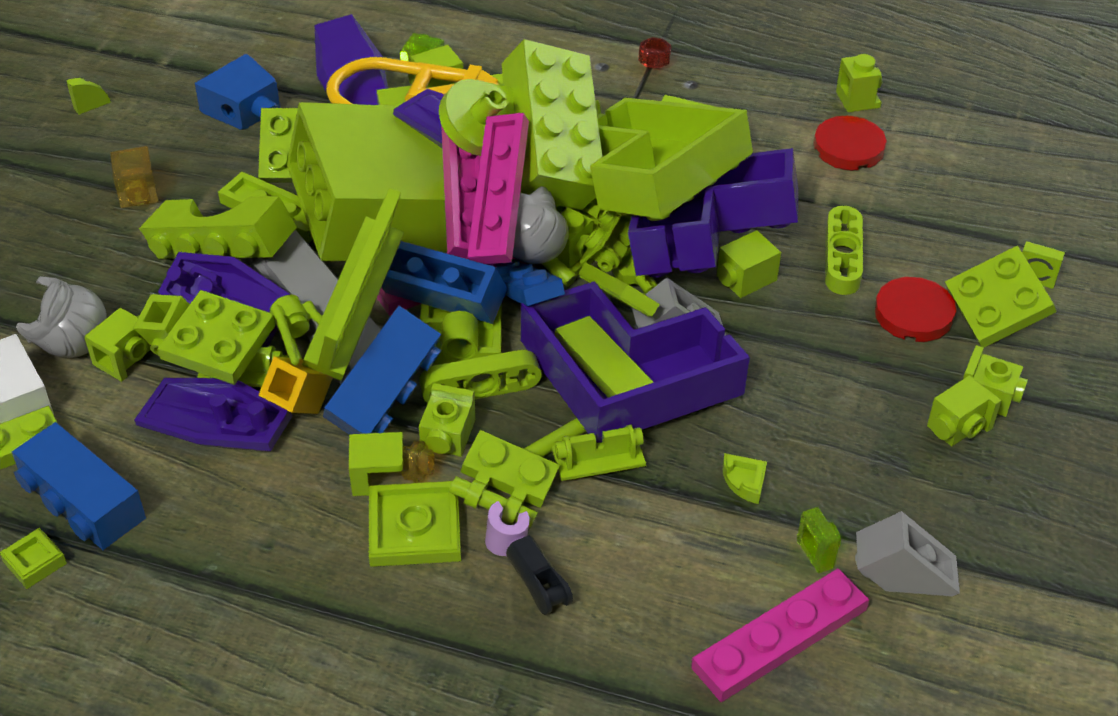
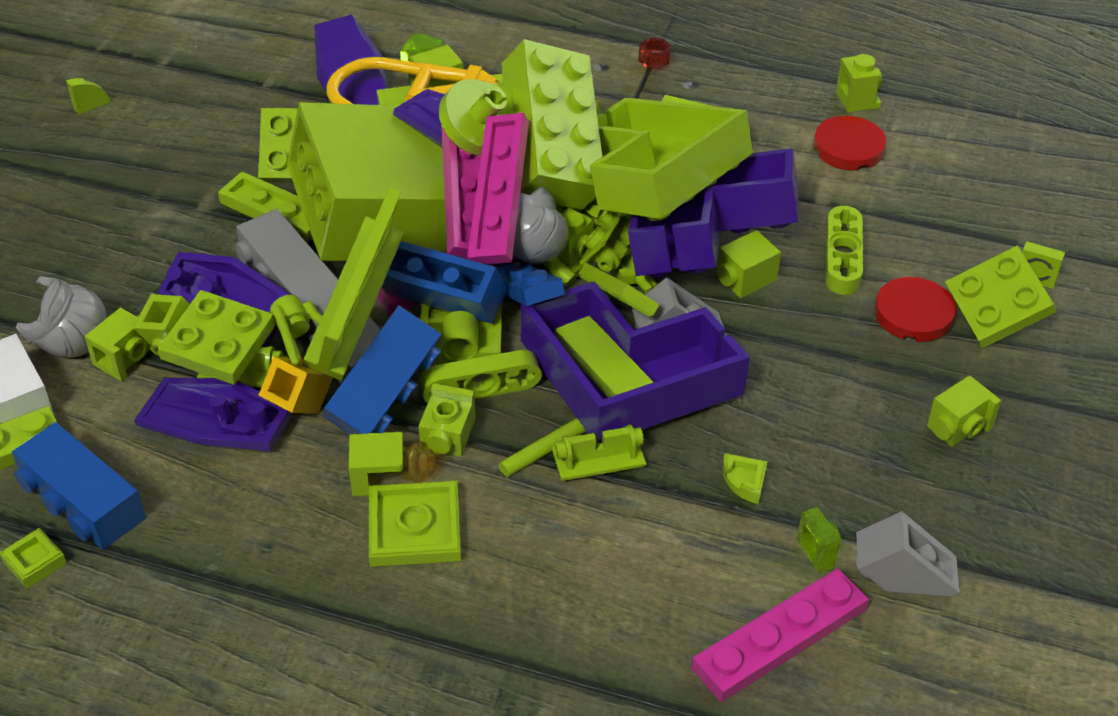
(134, 177): clear yellow brick -> none
(237, 93): blue torso -> none
(246, 231): lime arch -> none
(507, 469): lime plate -> none
(526, 559): black piece -> none
(998, 377): lime brick -> none

